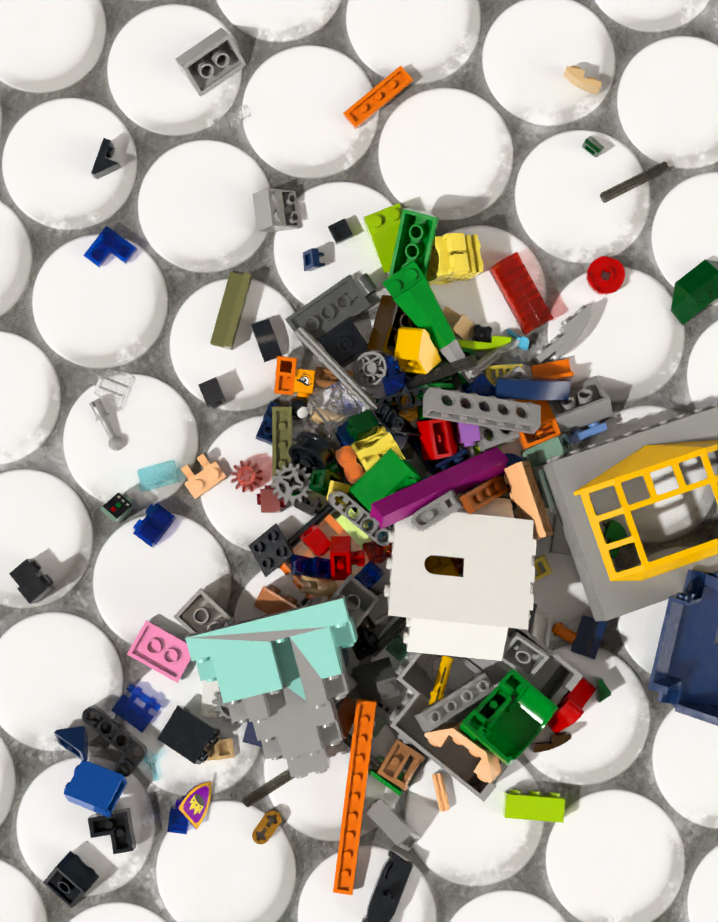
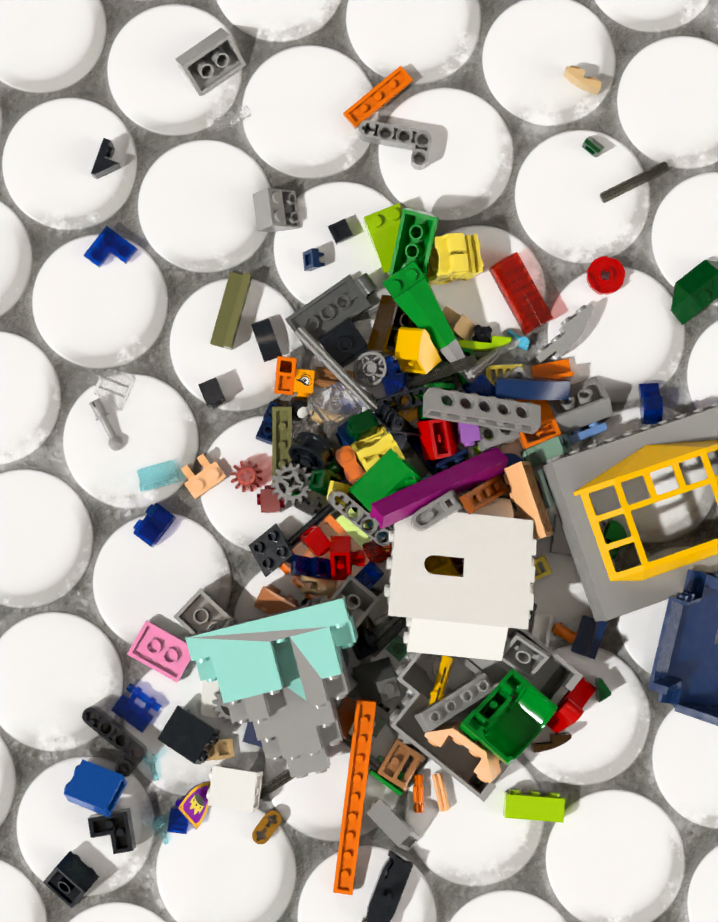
(32, 581): black brick -> none
(74, 740): dark blue slope -> none
(118, 507): slope -> none
(158, 823): none -> clear light blue hand
(234, 788): none -> white panel
(394, 140): none -> light grey beam
(418, 793): none -> orange axle
(650, 403): none -> clear blue brick

